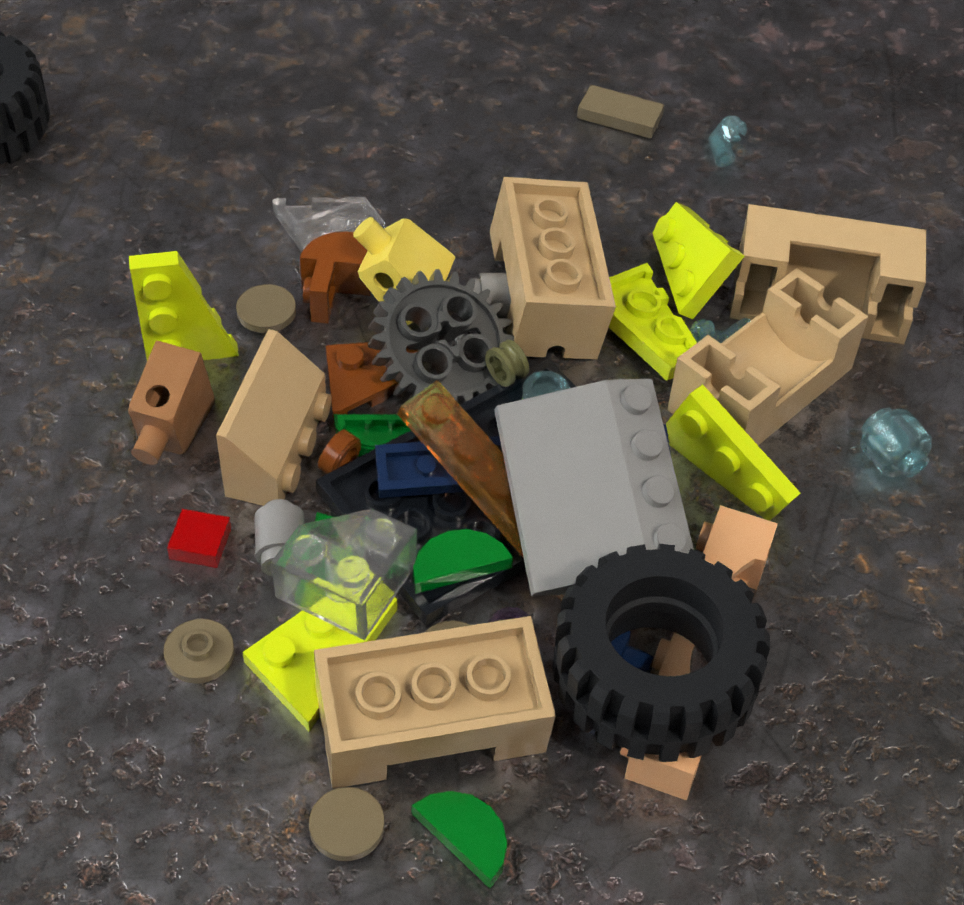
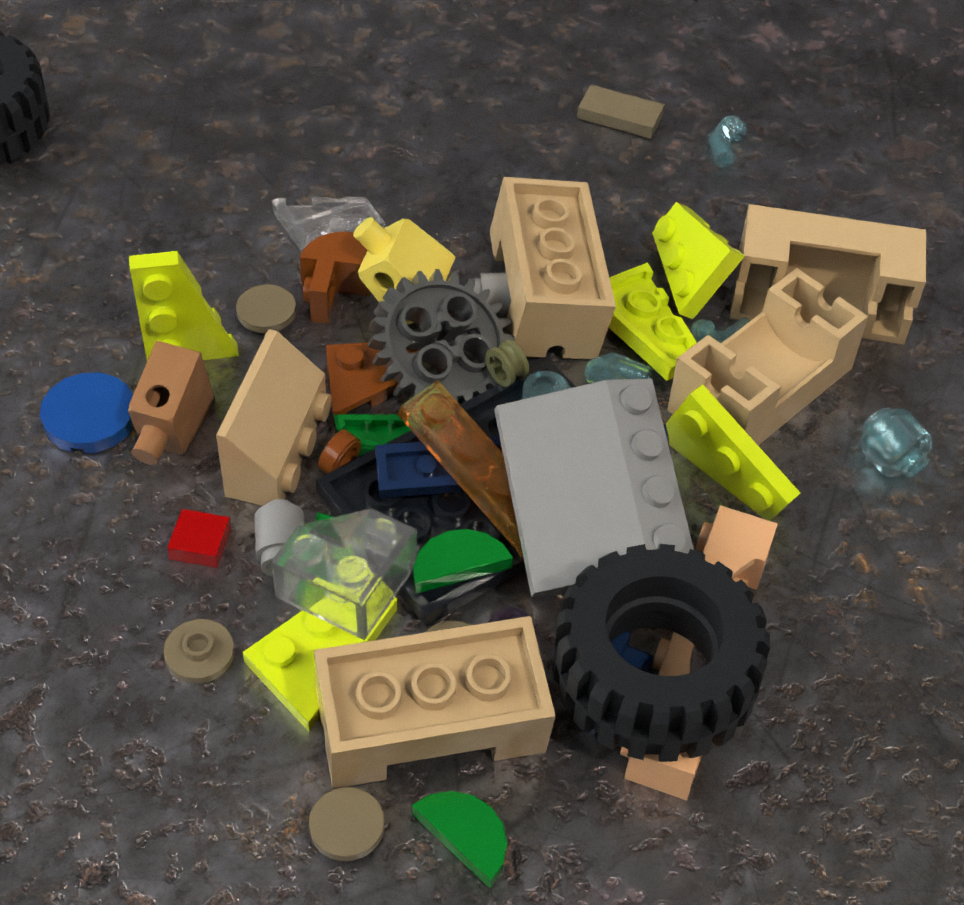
(87, 412): none -> blue tile
(614, 366): none -> clear light blue arm

